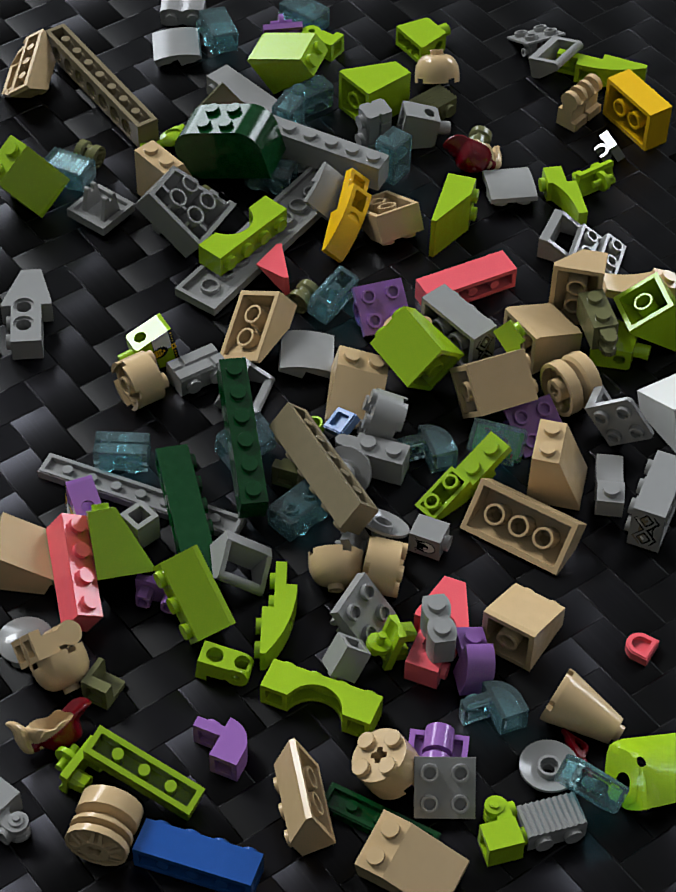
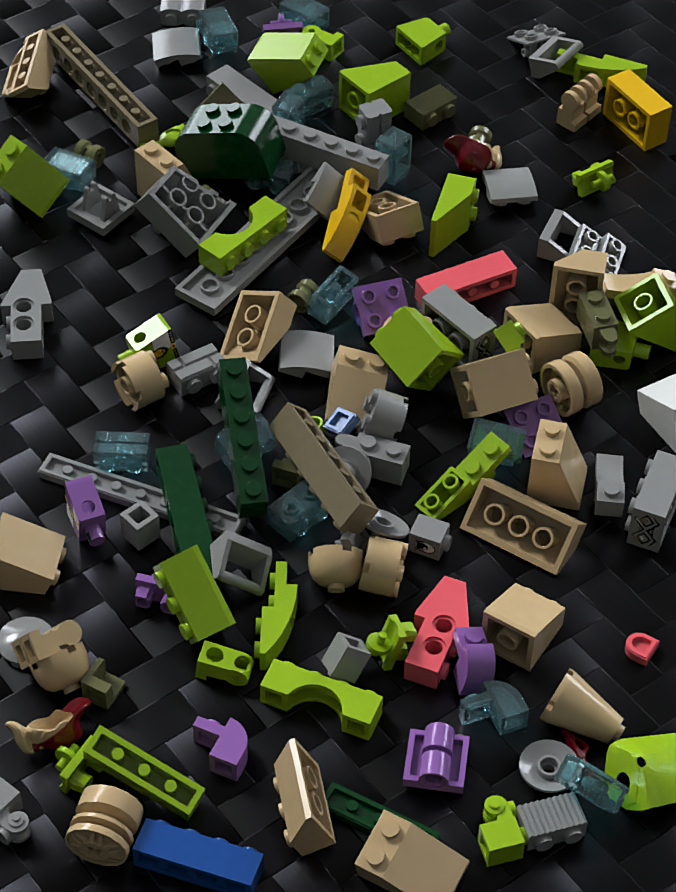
(74, 570): coral brick -> none
(114, 545): lime slope -> none
(275, 268): coral slope -> none
(361, 609): light grey plate -> none
(384, 763): tan brick -> none
(422, 123): light grey torso -> none
(434, 445): clear light blue brick -> none
(437, 68): tan cylinder -> none
(438, 628): light grey brick -> none
(444, 787): light grey hinge -> none
(563, 193): lime slope -> none
(609, 148): light grey tile -> none
(617, 419): light grey bracket -> none

